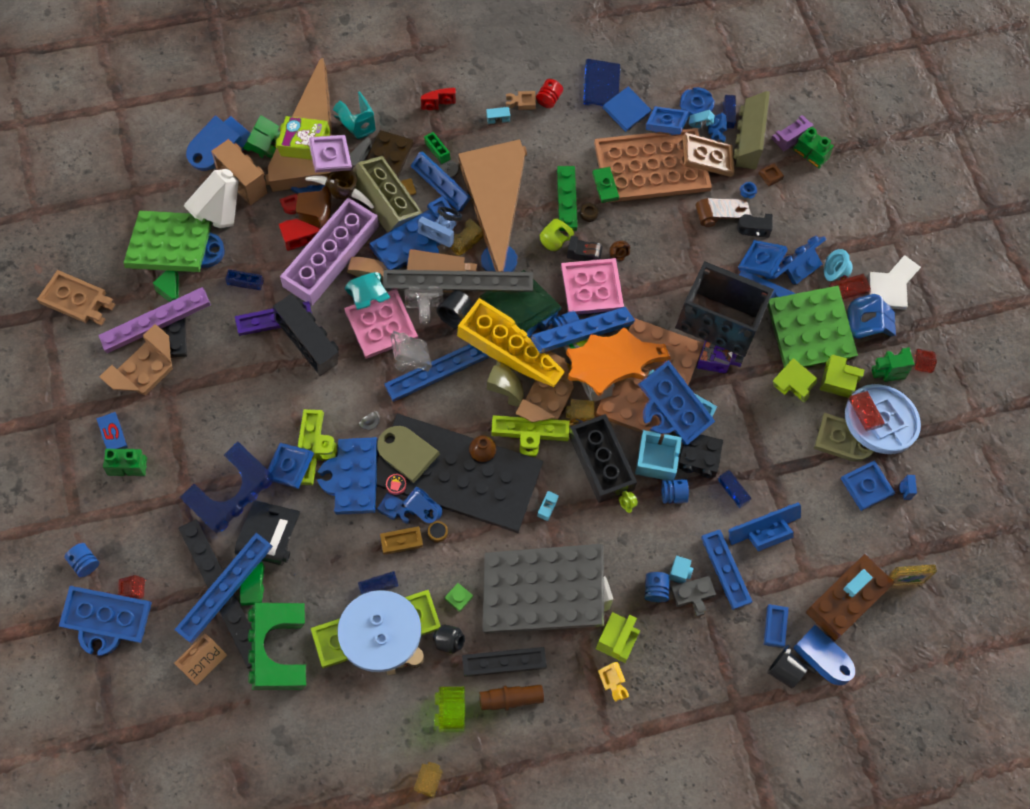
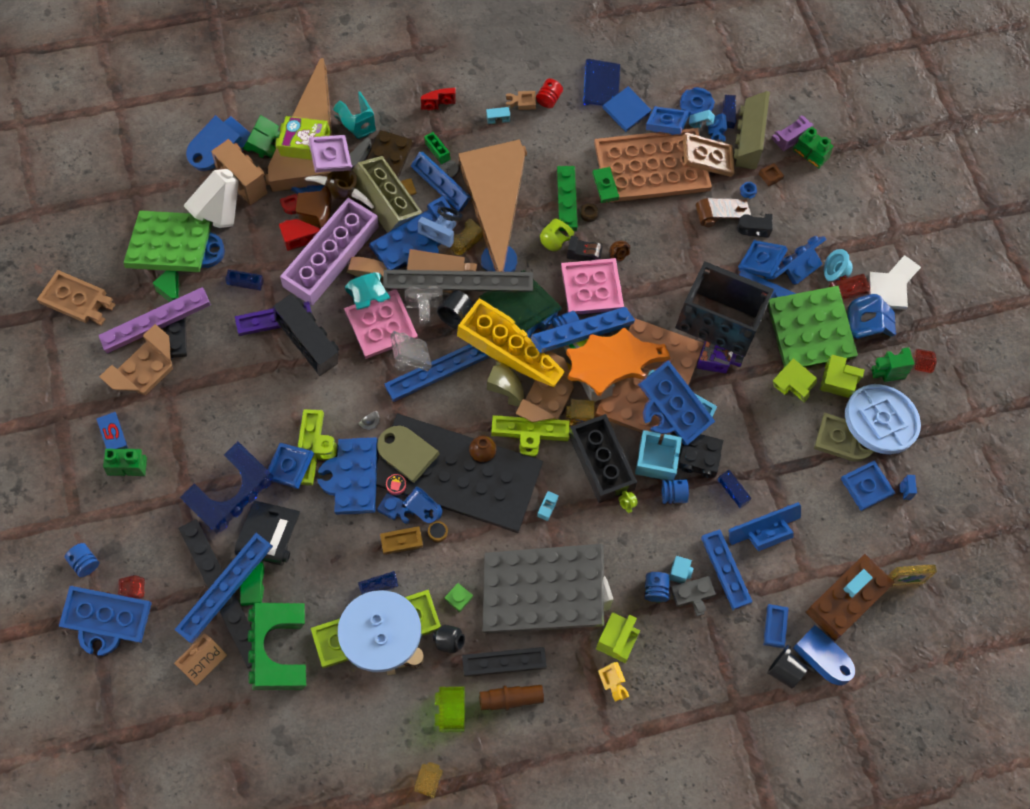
(866, 411): clear red plate -> none

